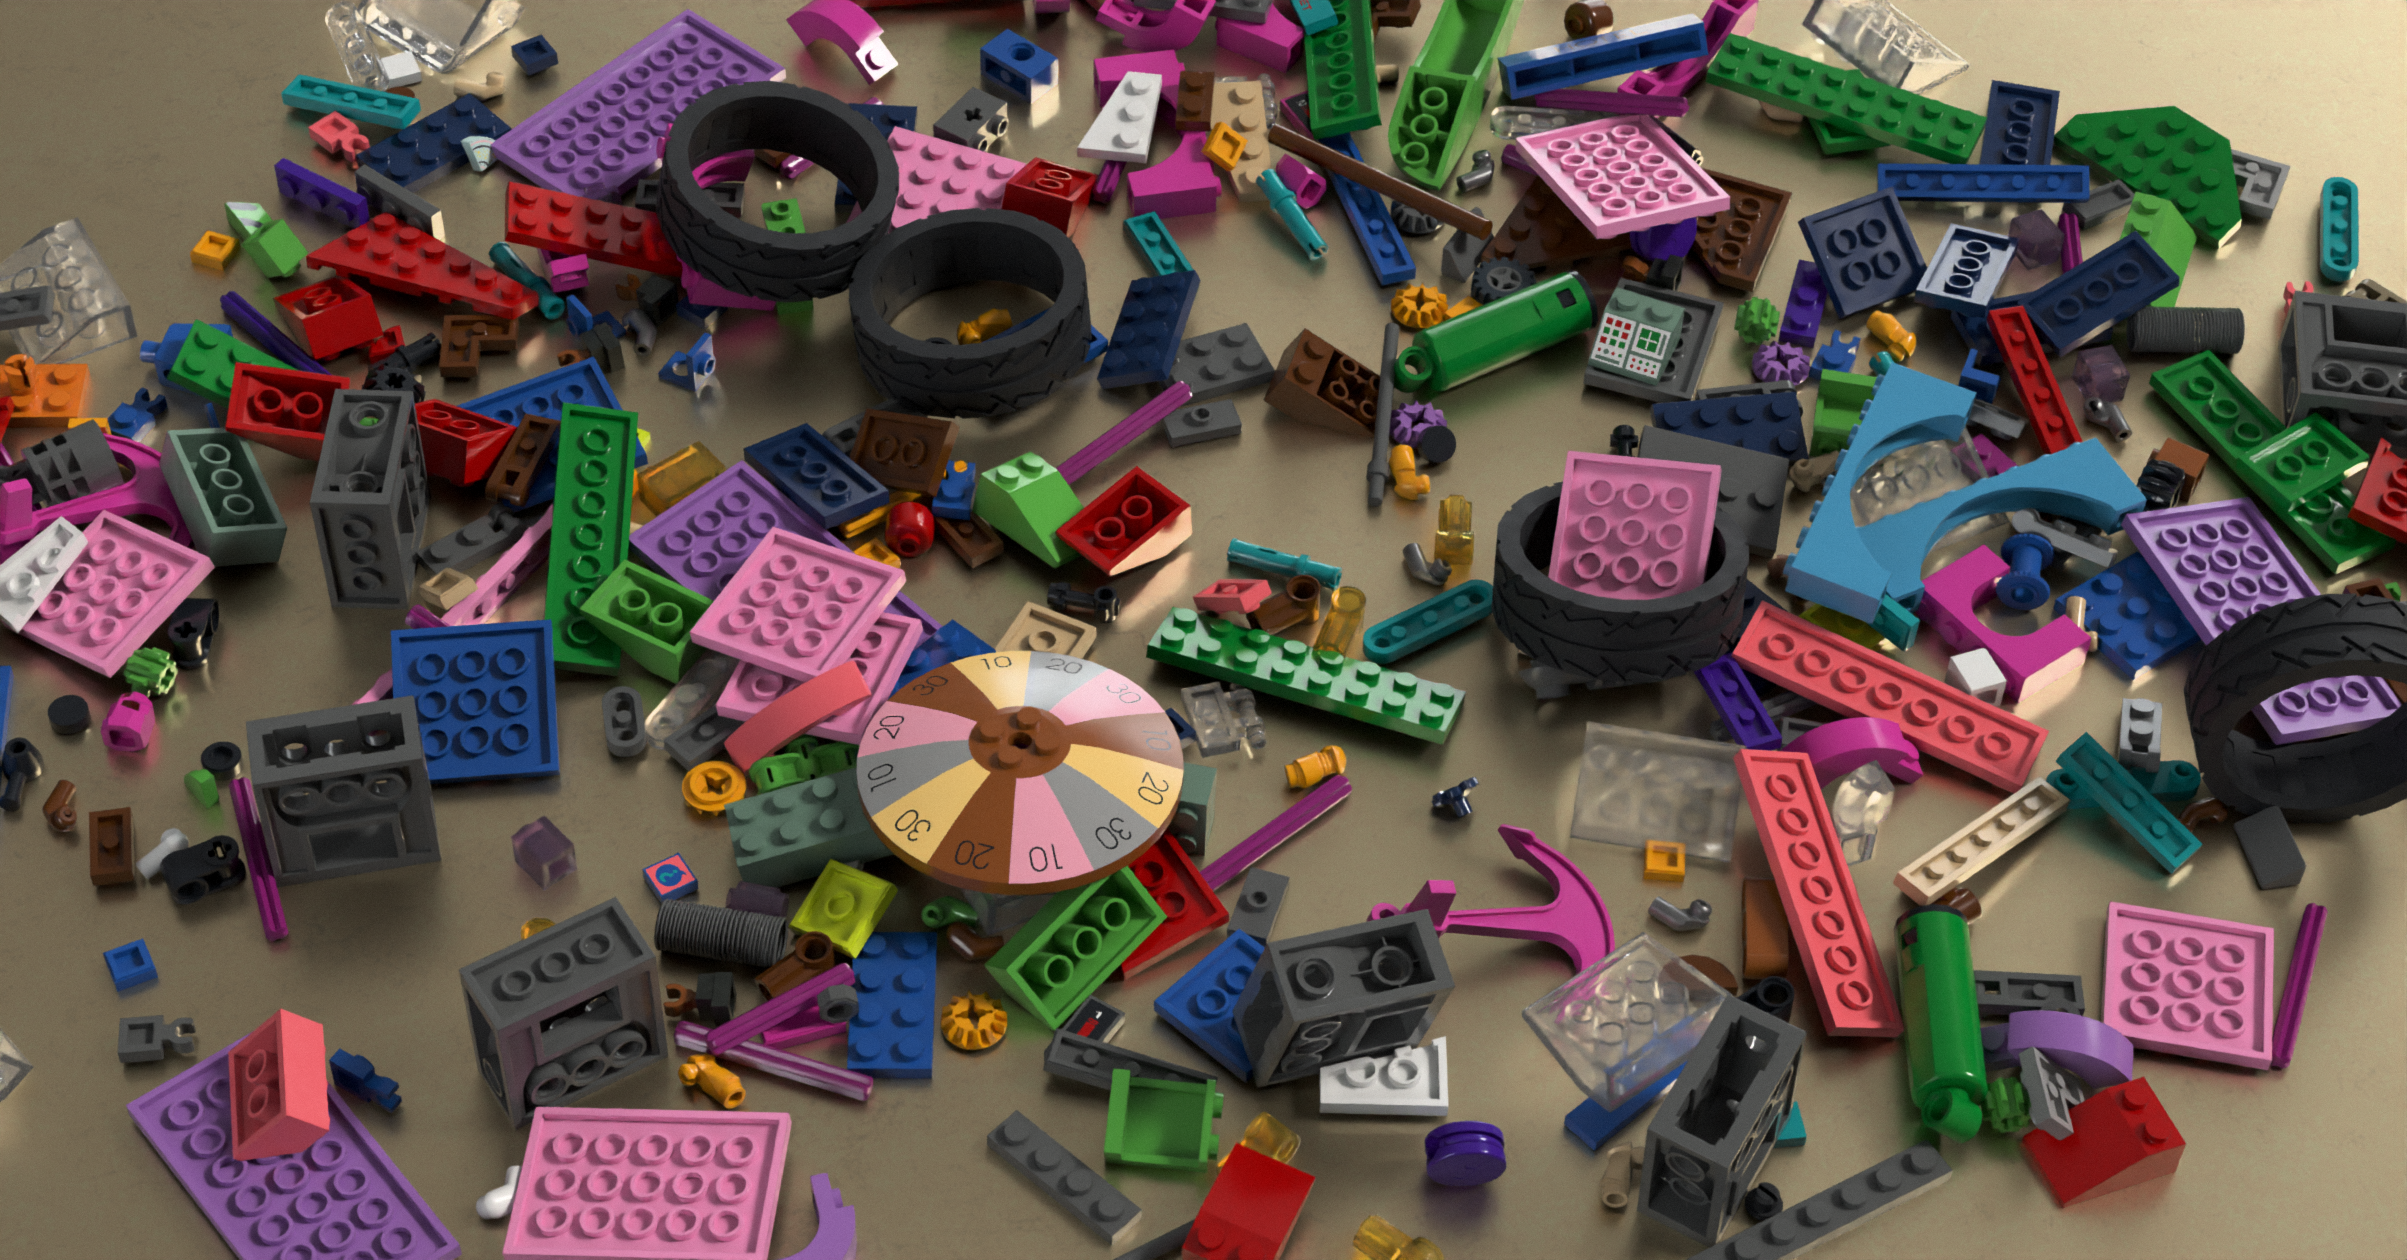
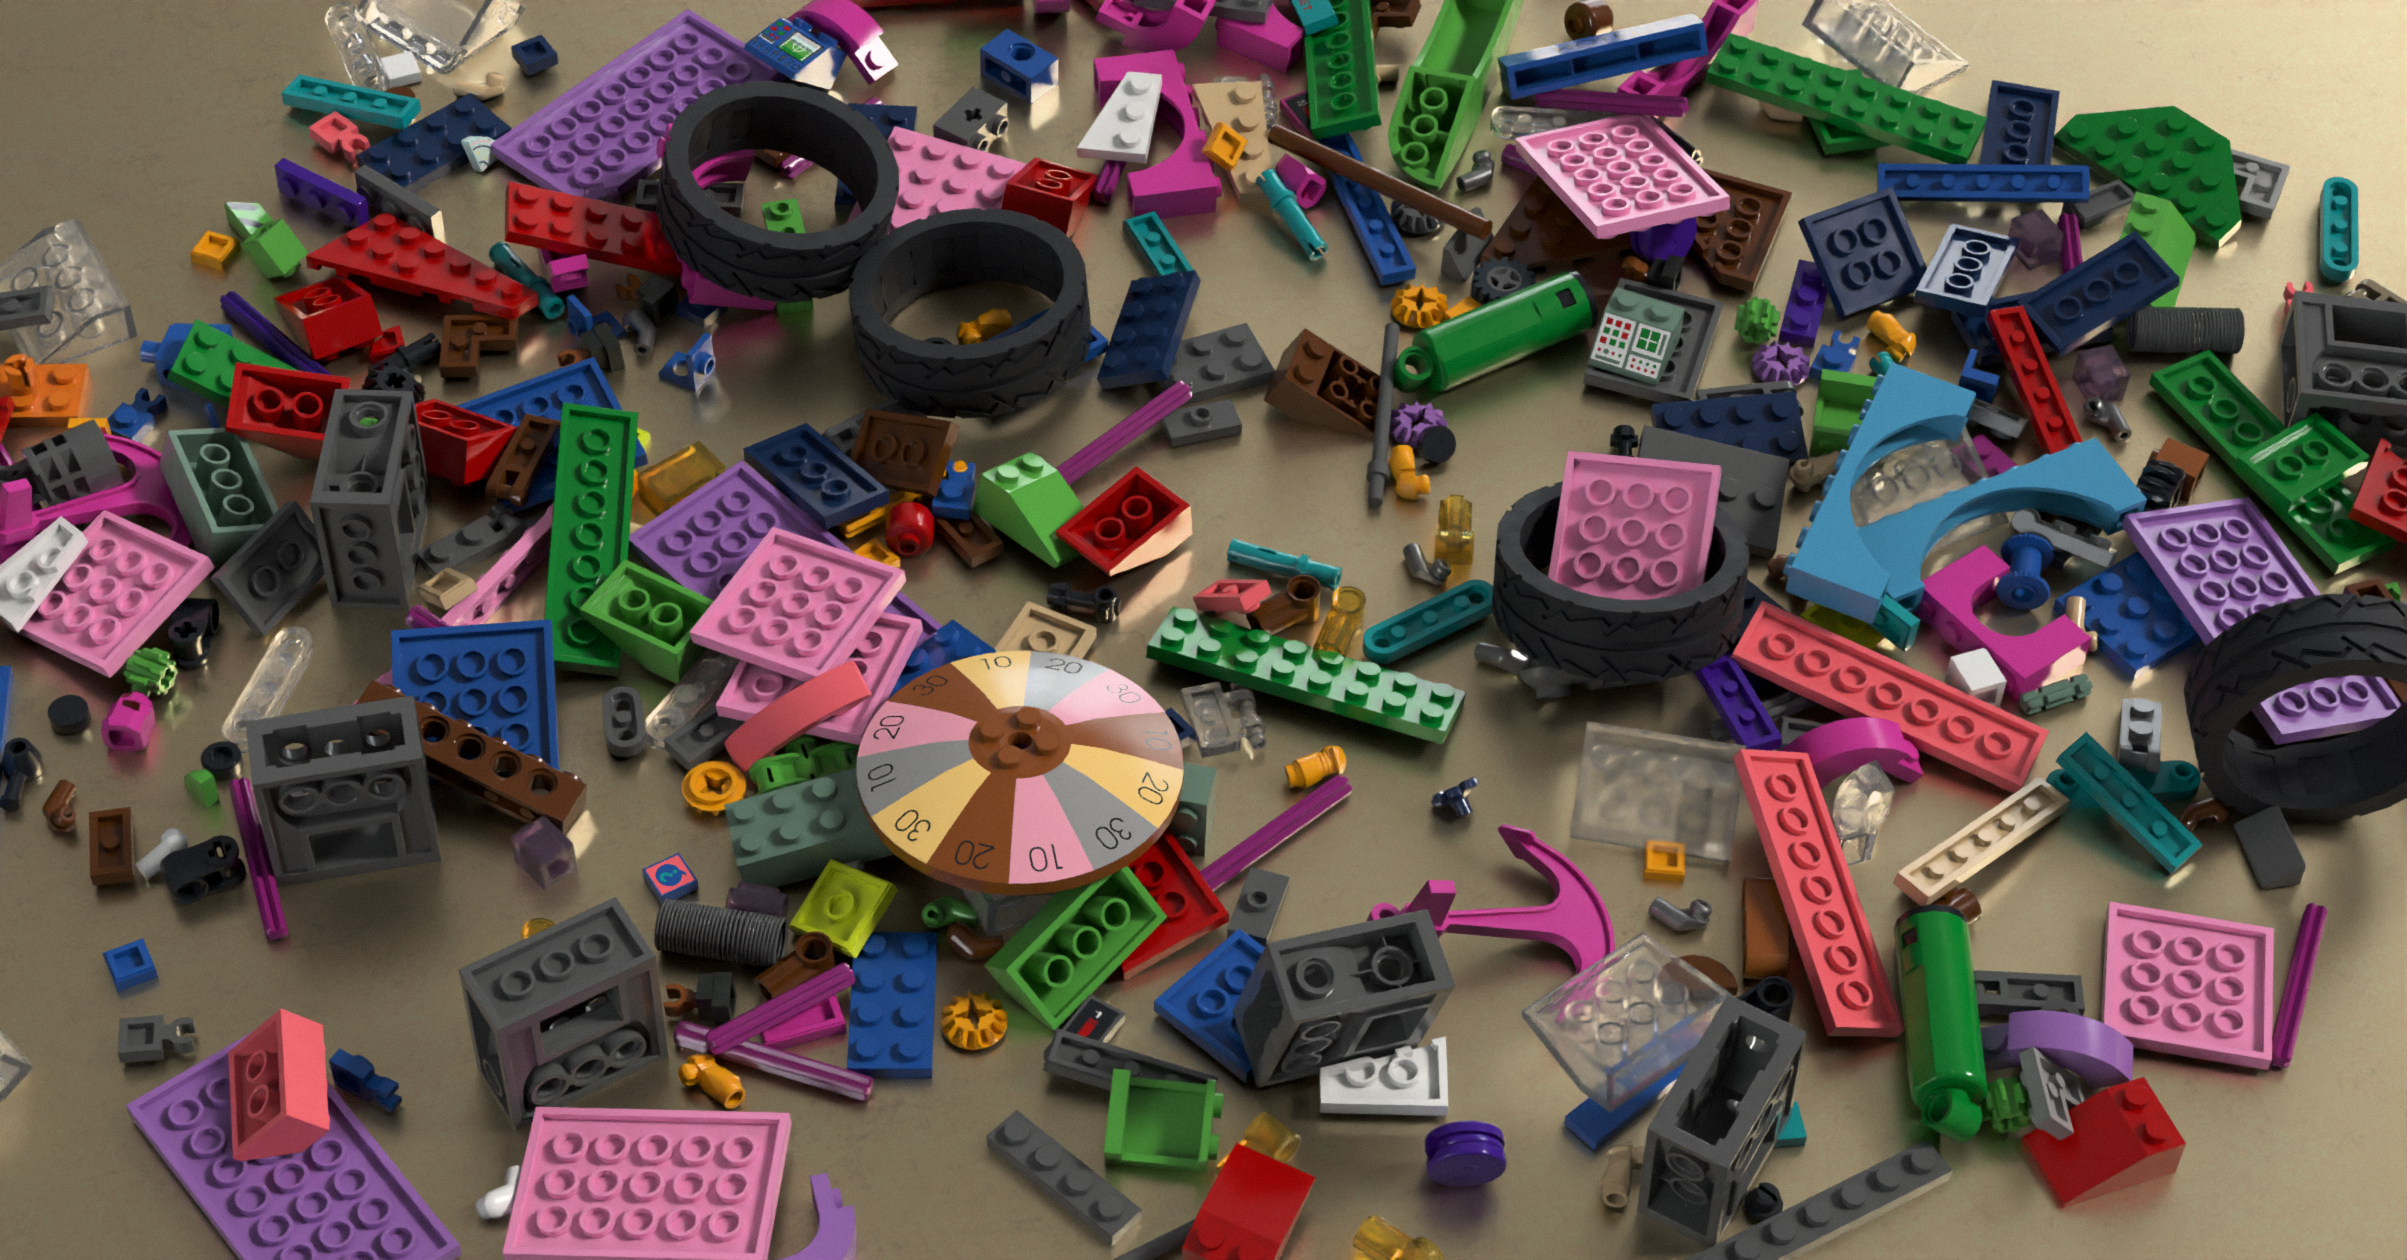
(270, 683): none -> clear plate
(272, 569): none -> dark grey plate
(494, 755): none -> reddish brown brick
(799, 52): none -> blue slope
(838, 1003): dark grey tile -> none
(1195, 101): reddish brown plate -> none
(1502, 657): none -> flat silver arm
(2055, 694): none -> sand green axle

